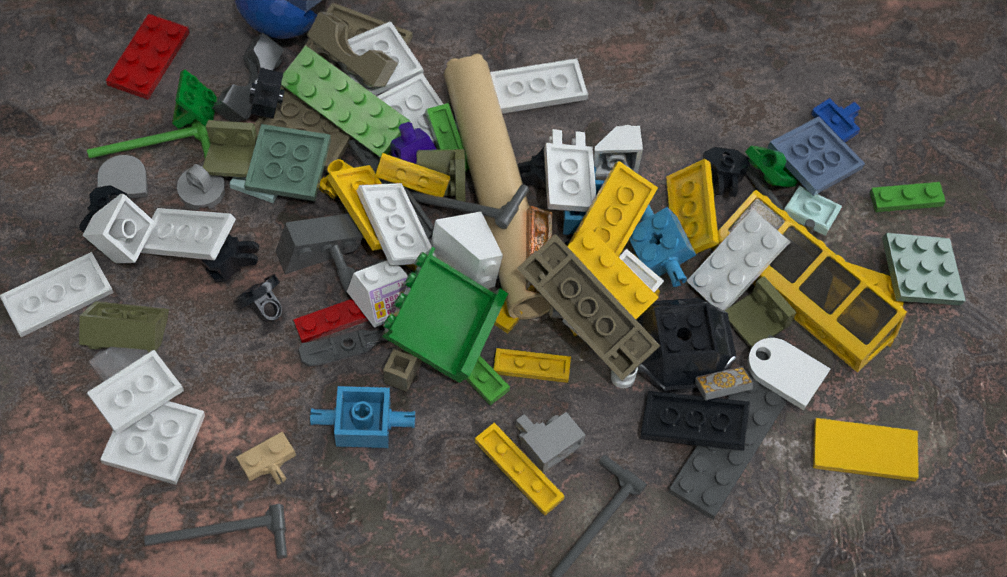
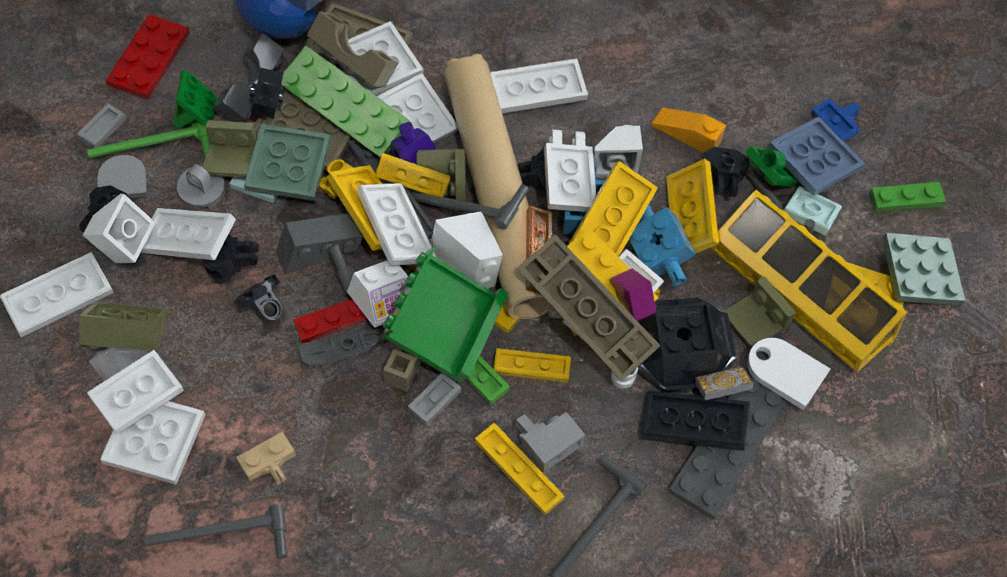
(101, 126): none -> light grey tile
(357, 431): dark azure brick -> none
(434, 399): none -> light grey plate
(444, 129): bright green plate -> none
(635, 293): none -> magenta slope
(690, 128): none -> light orange slope
(738, 261): white plate -> none
(865, 449): yellow tile -> none

